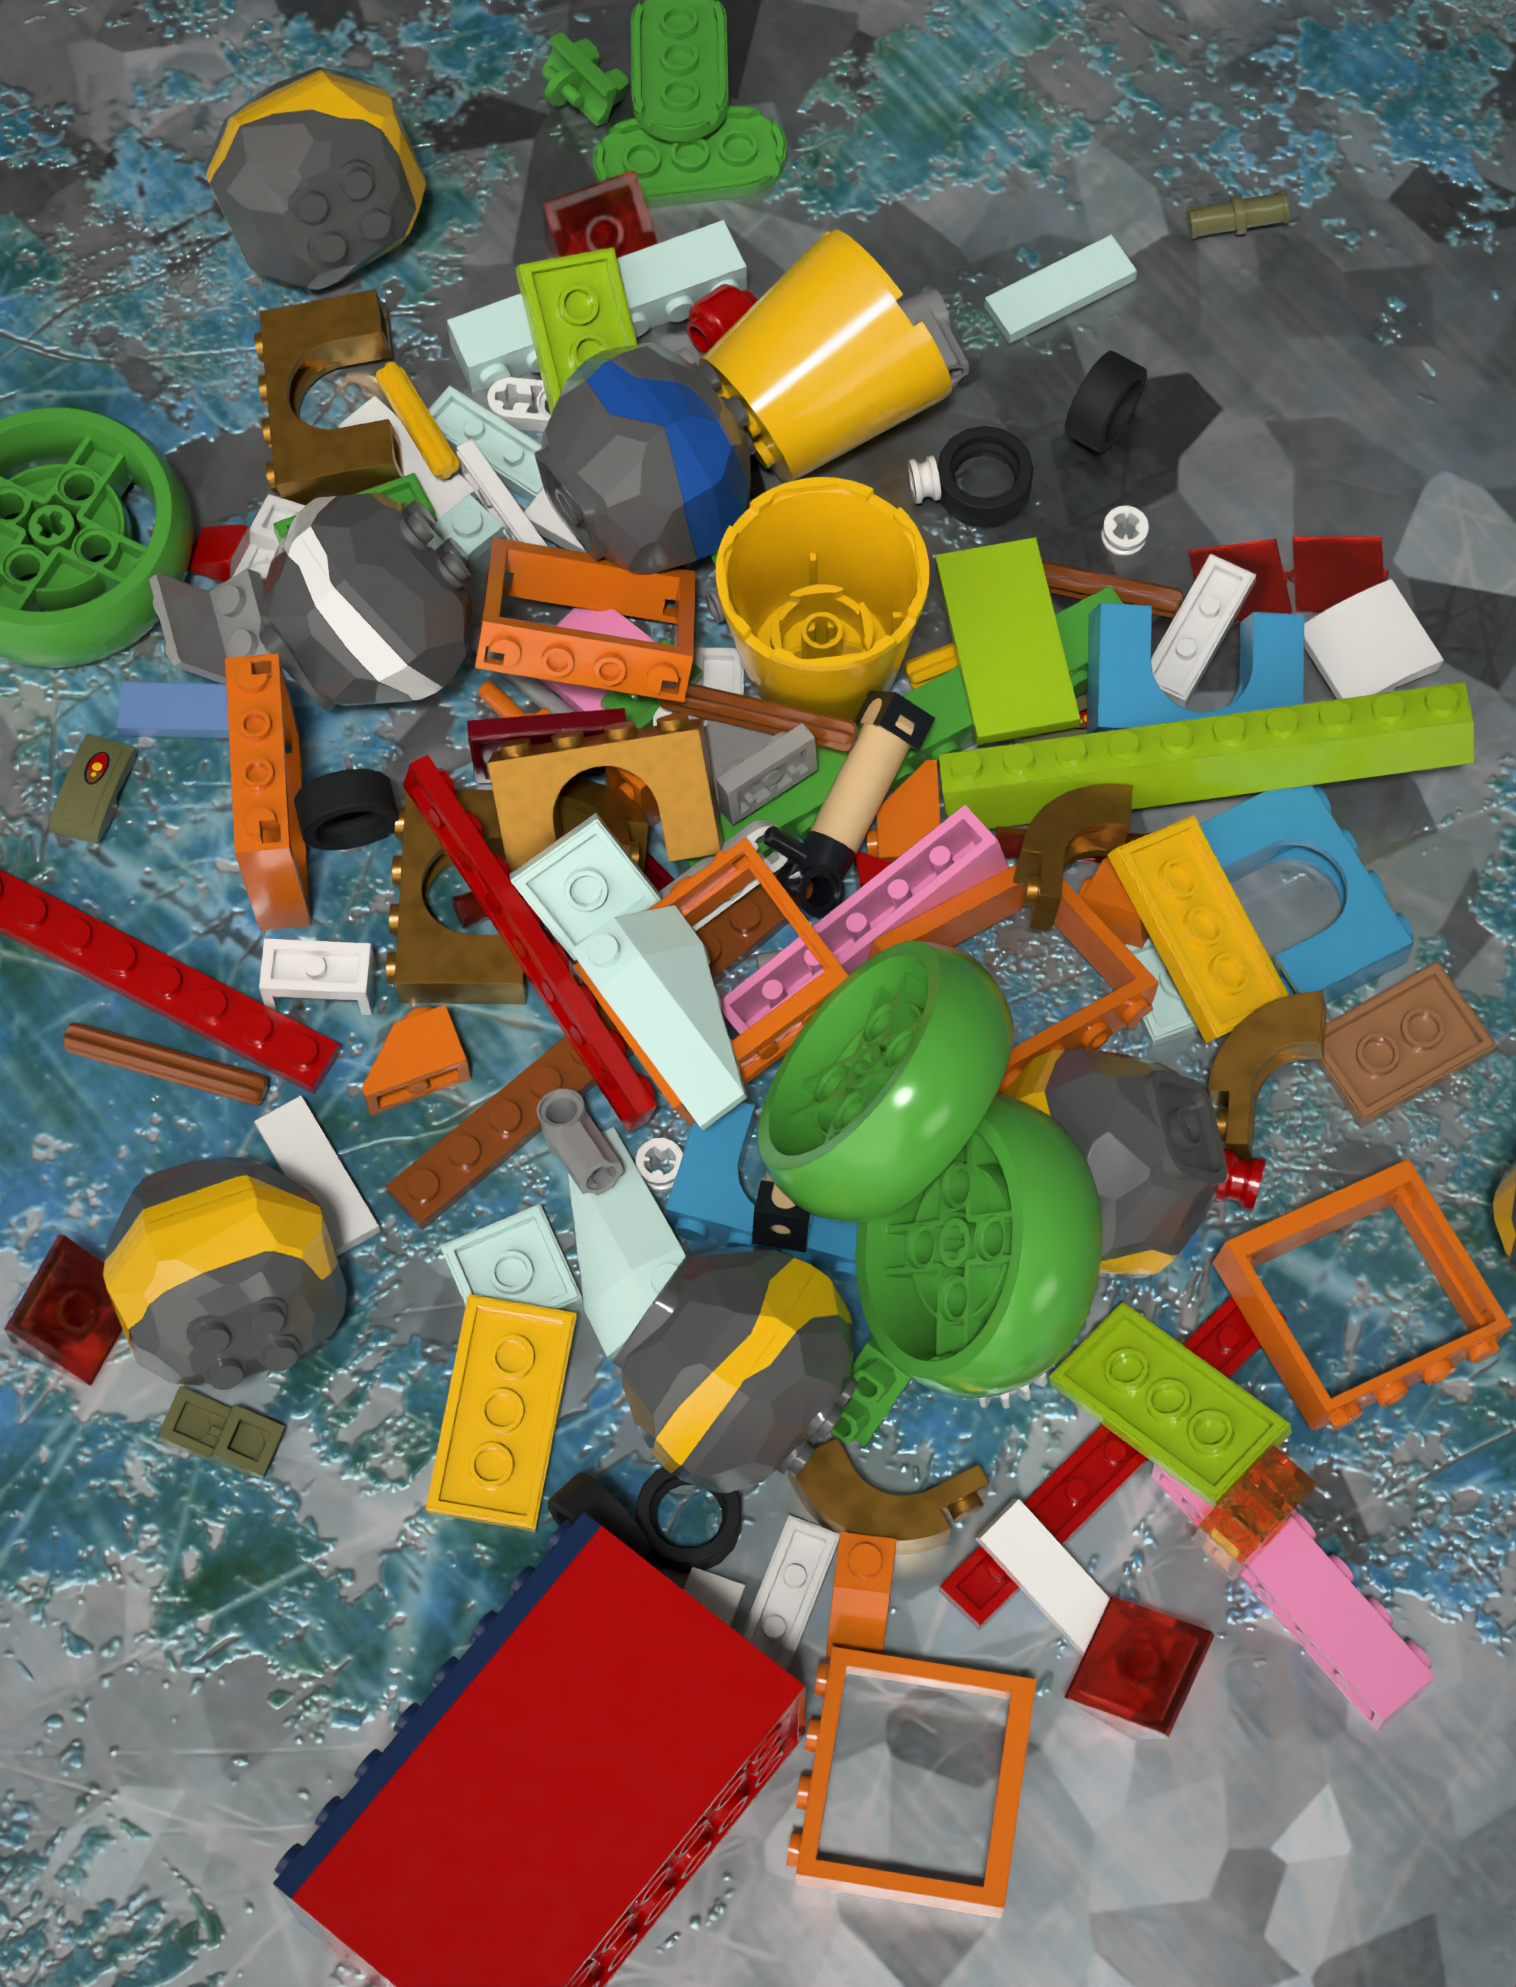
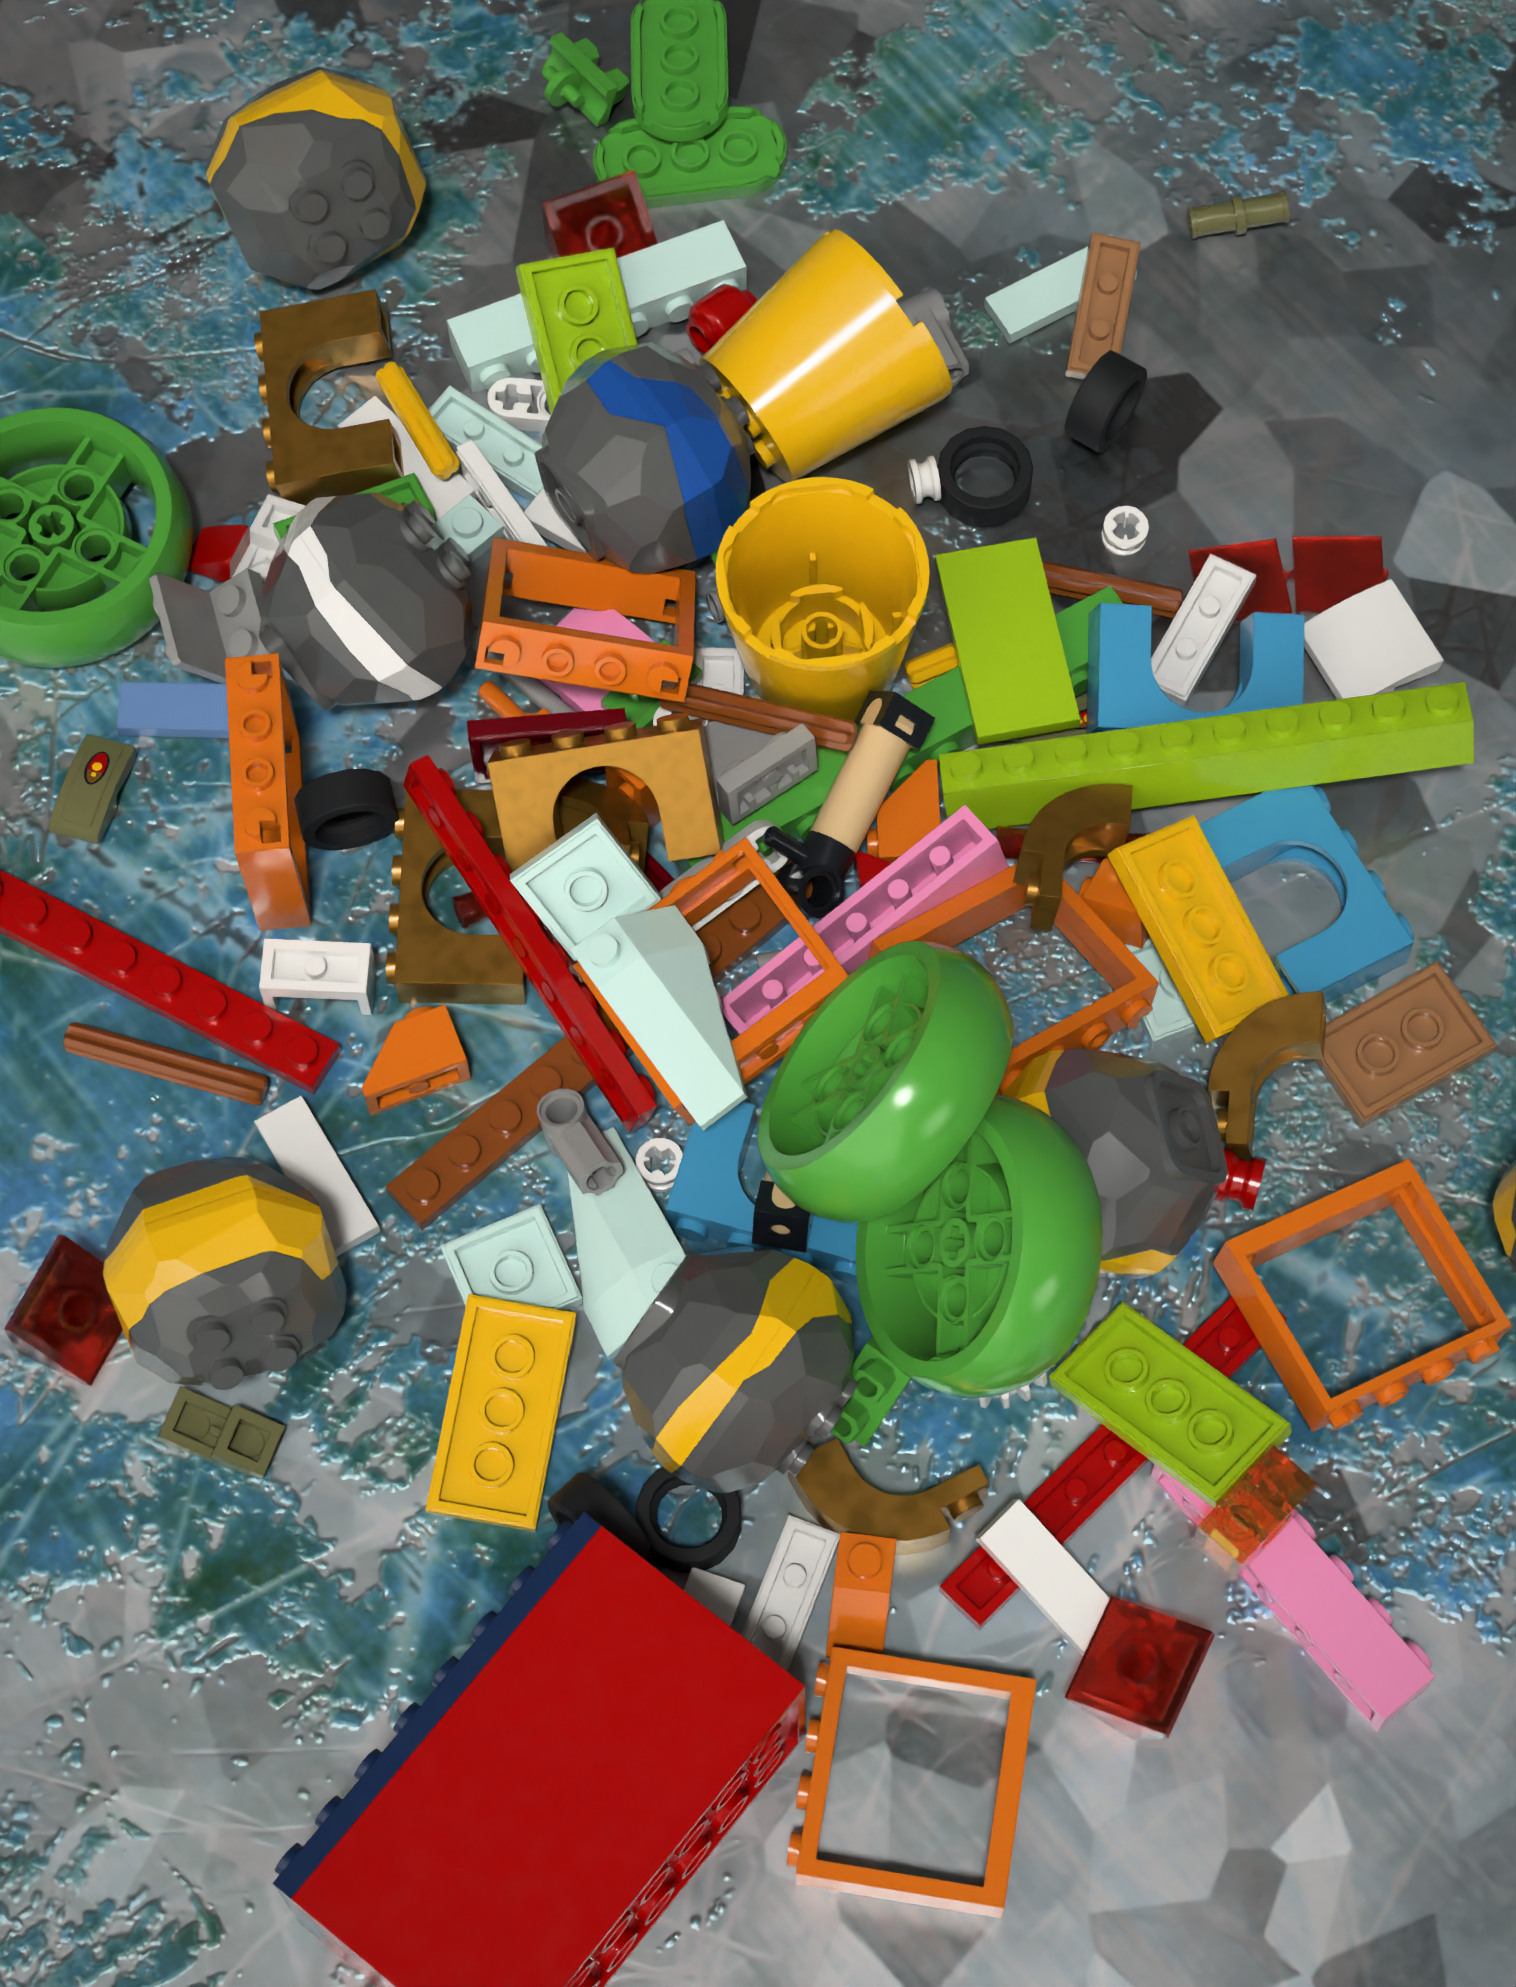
(1102, 302): none -> medium nougat tile

